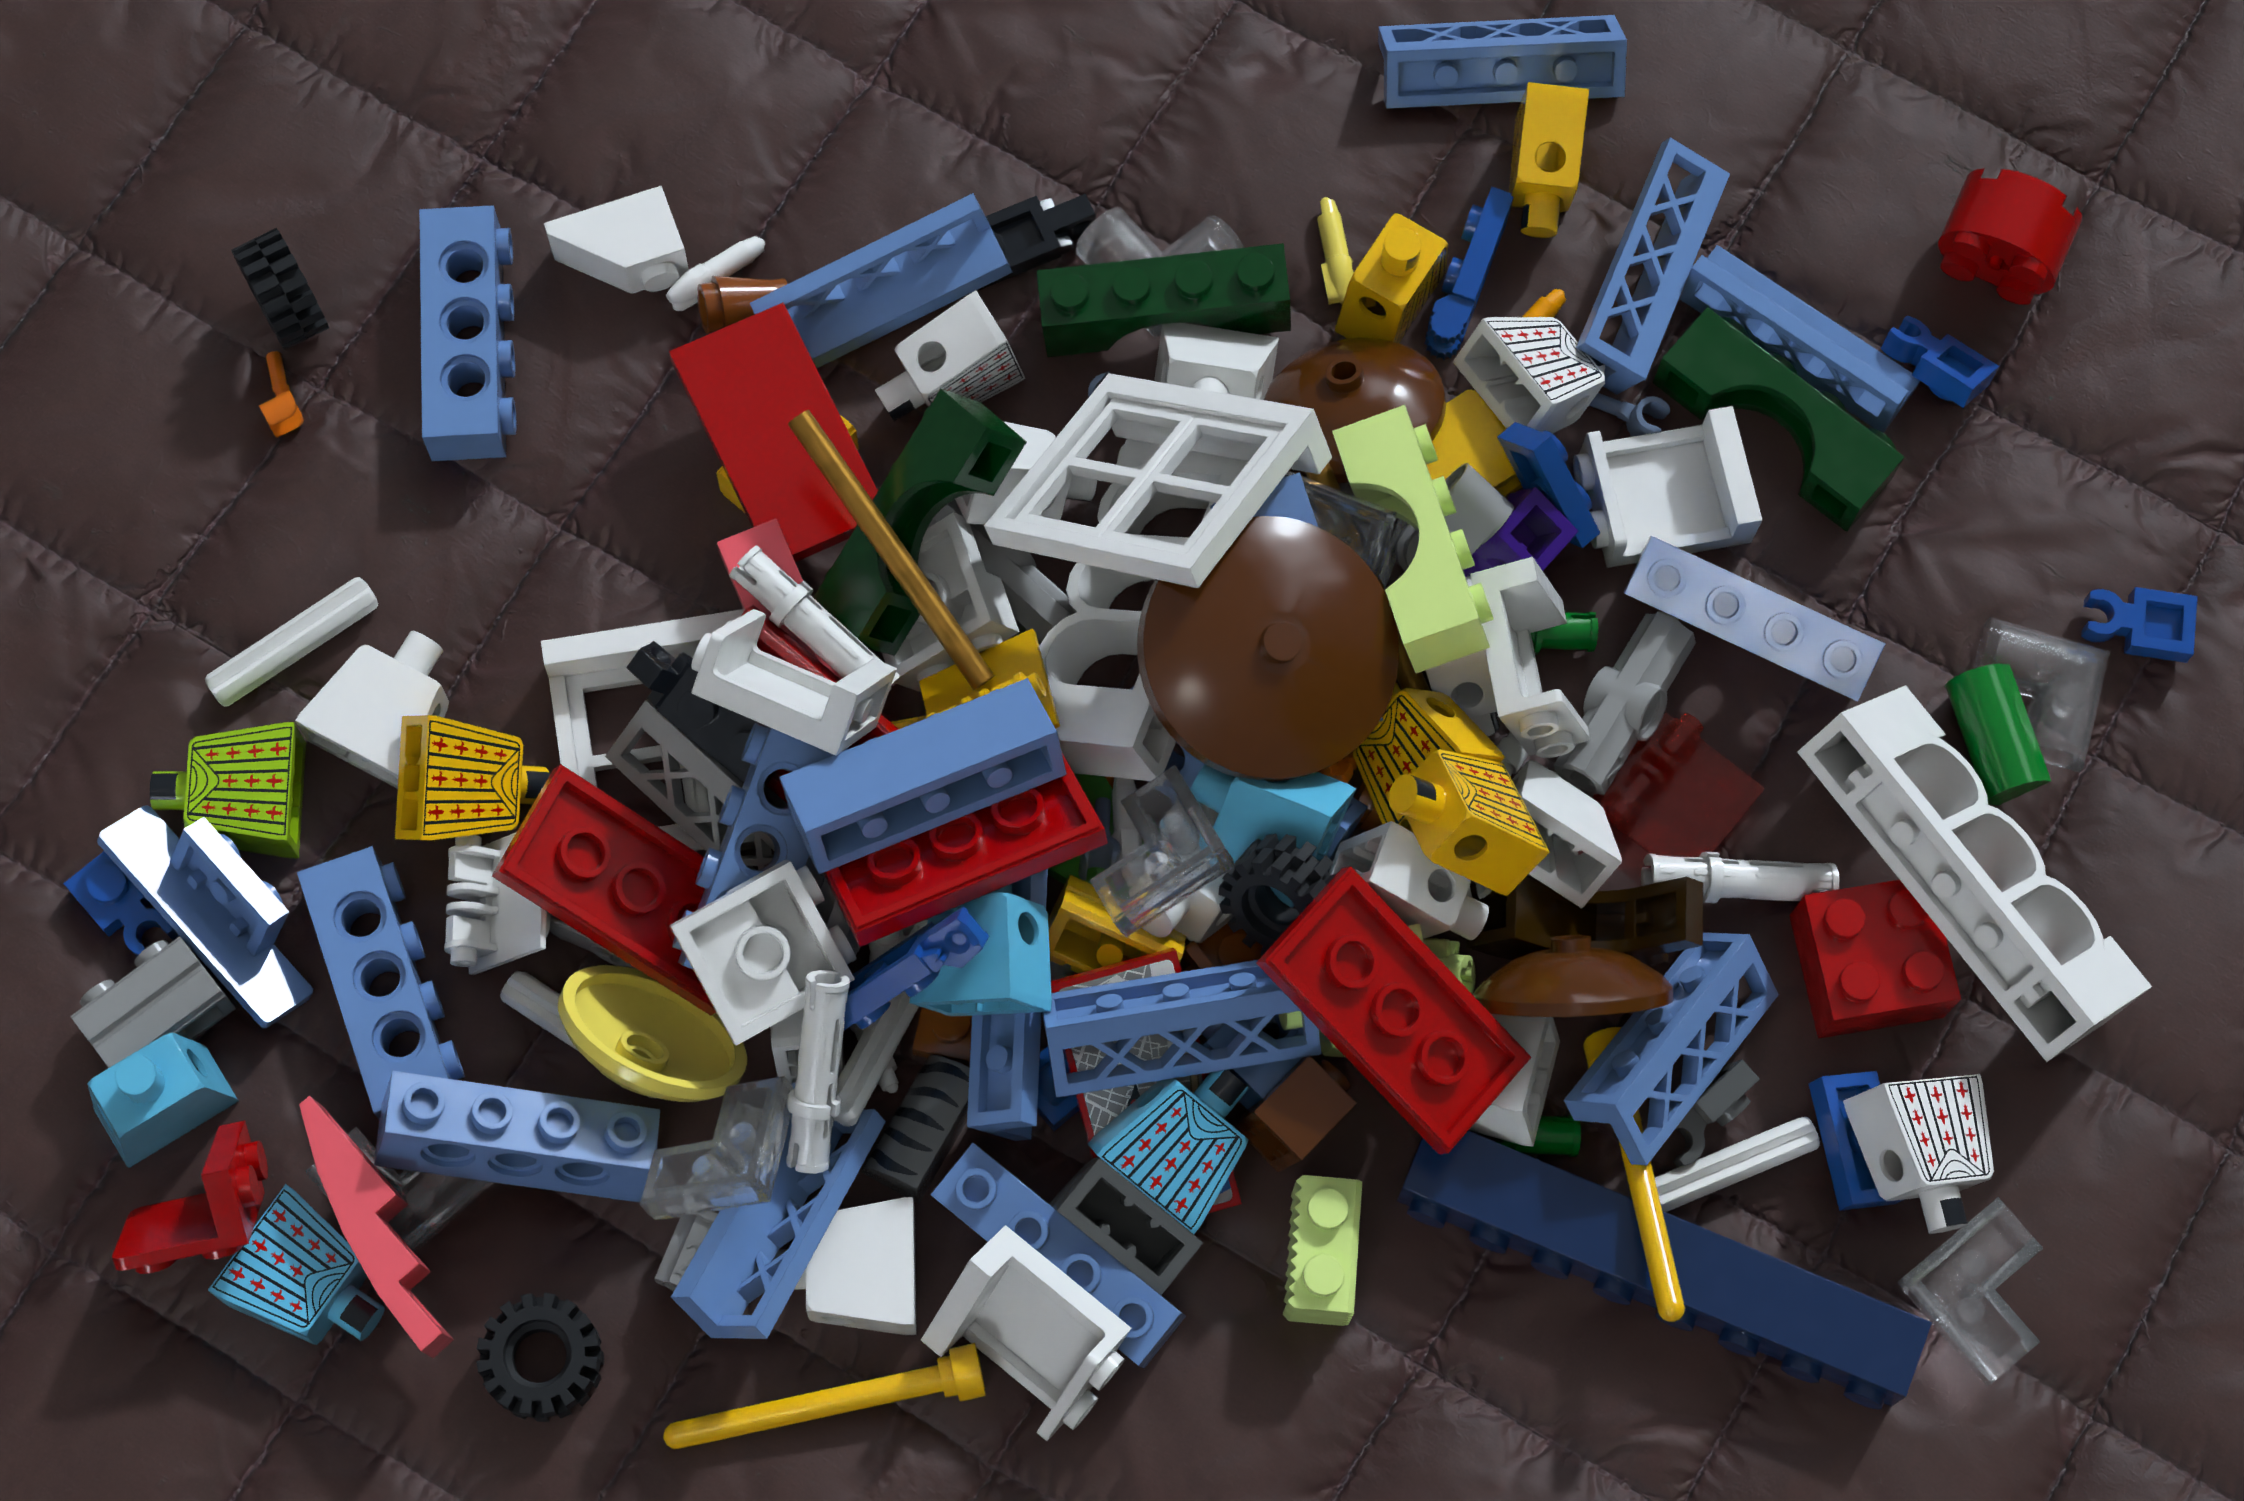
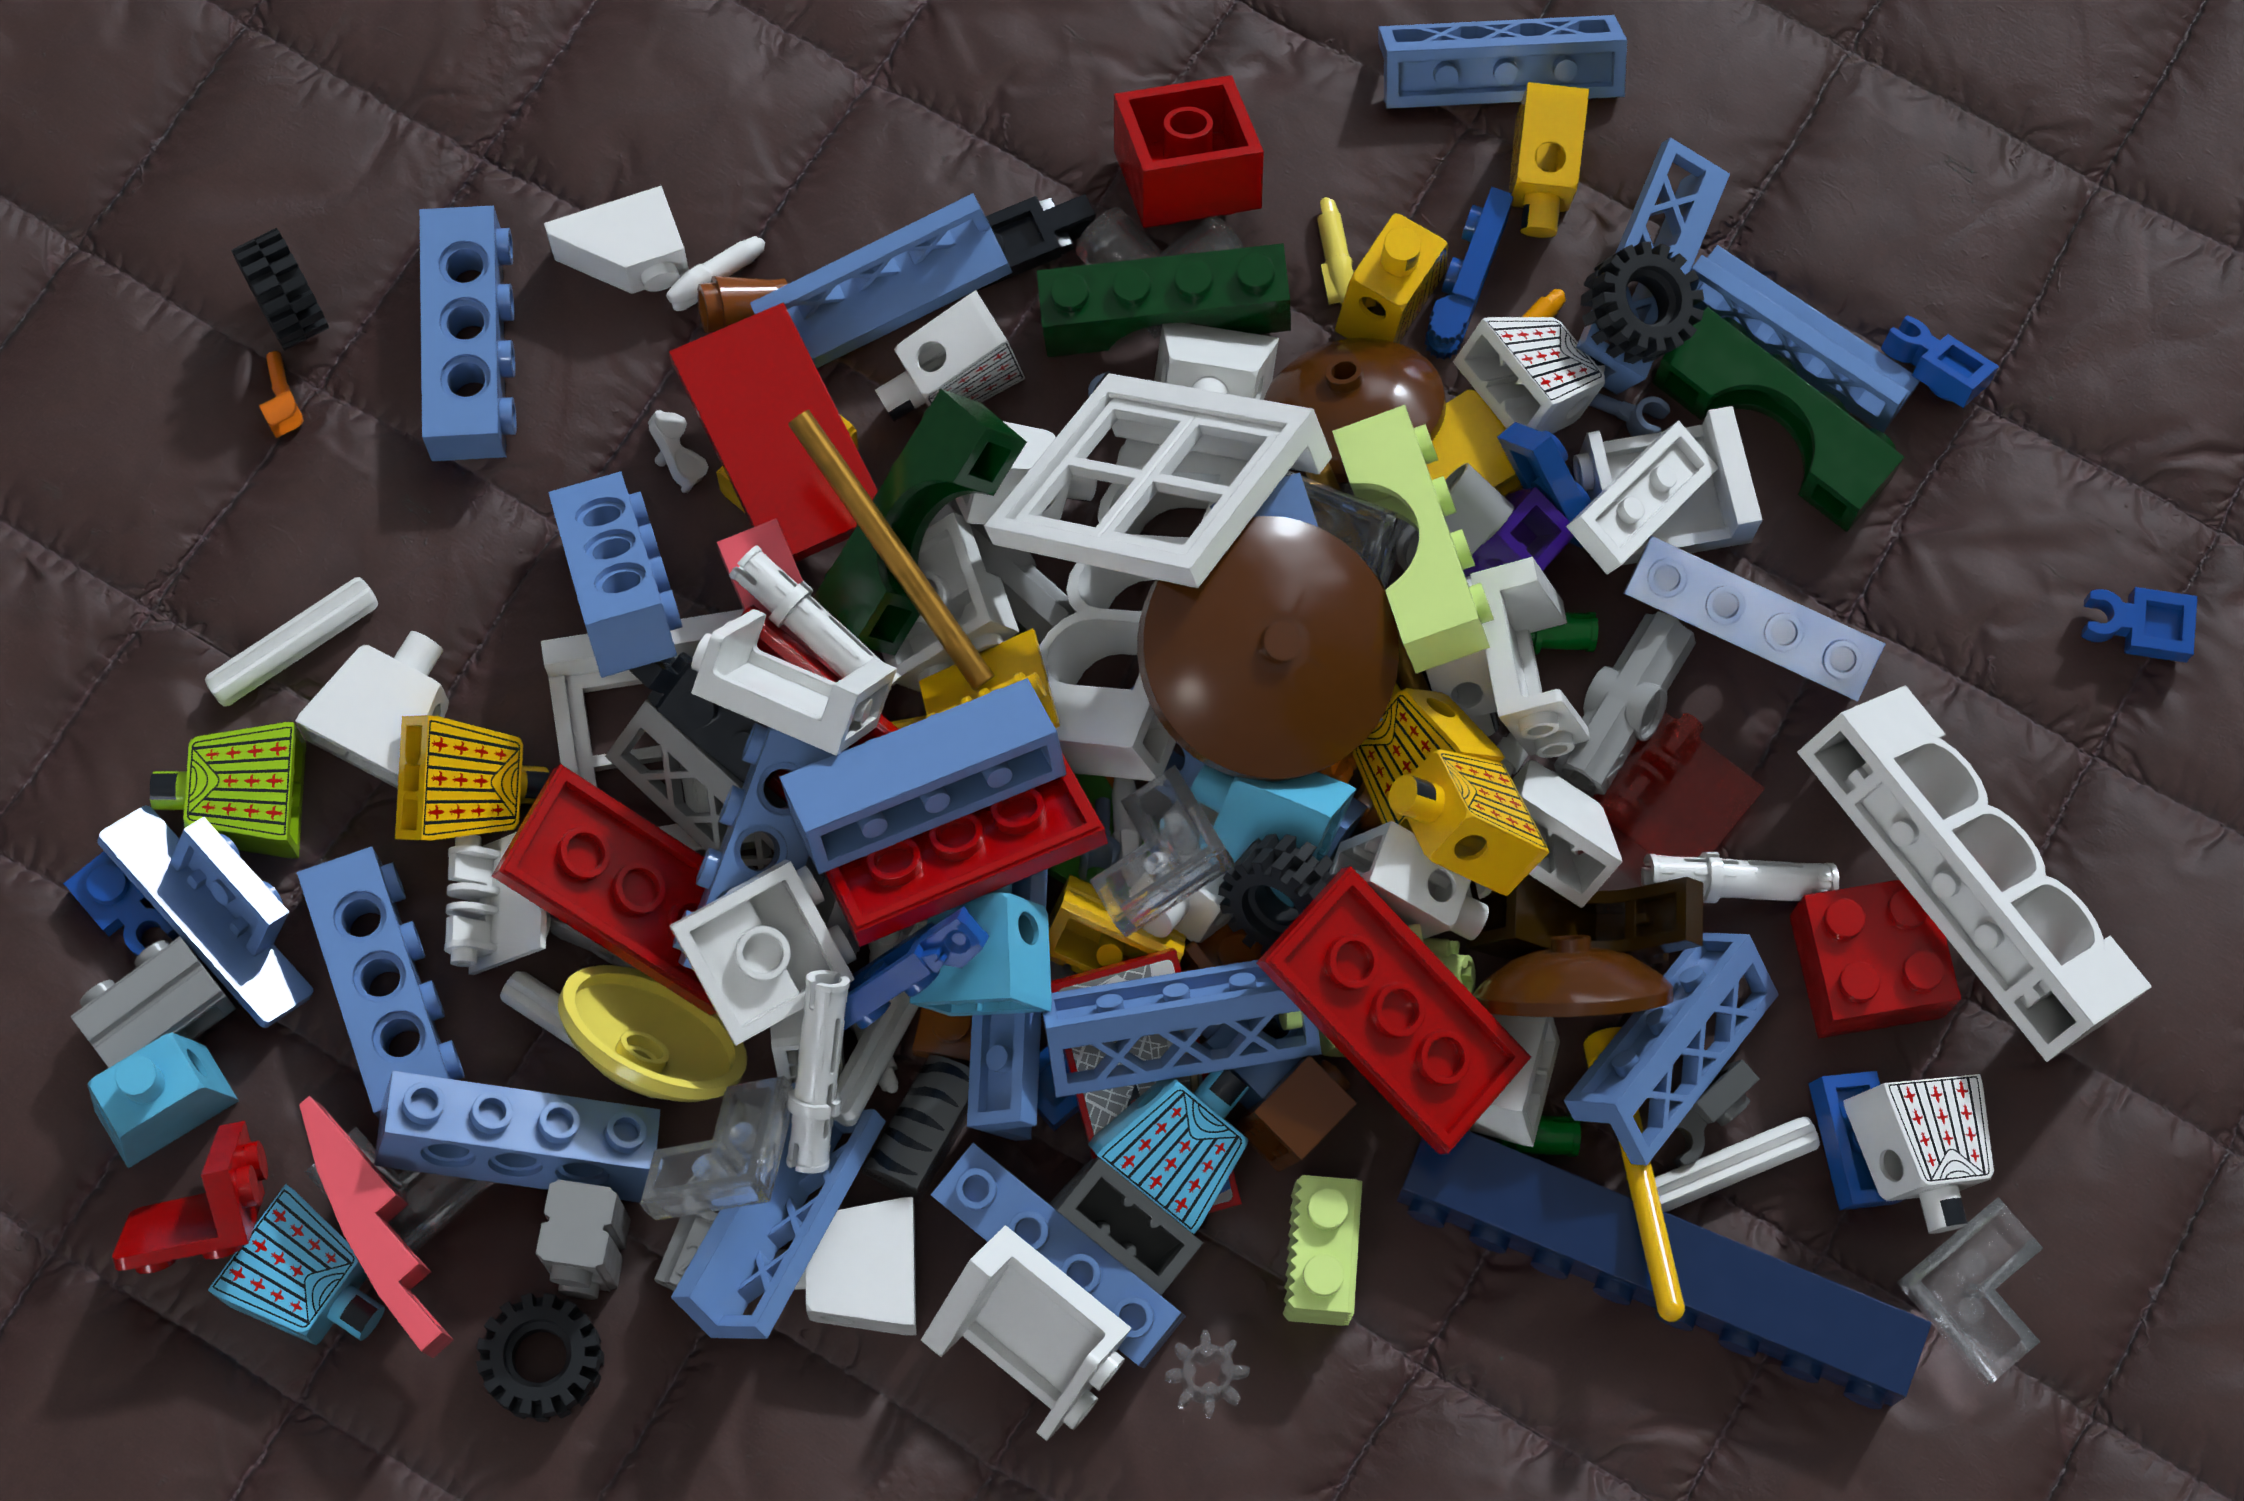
(583, 1238): none -> light grey brick
(616, 573): none -> medium blue brick
(684, 464): none -> white piece
(954, 1375): yellow piece -> none
(1188, 151): none -> red brick
(1210, 1392): none -> clear gear
(1642, 497): none -> white plate
(1667, 285): none -> black tyre
(1997, 732): green brick -> none
(2008, 234): red brick -> none
(2060, 679): clear brick -> none

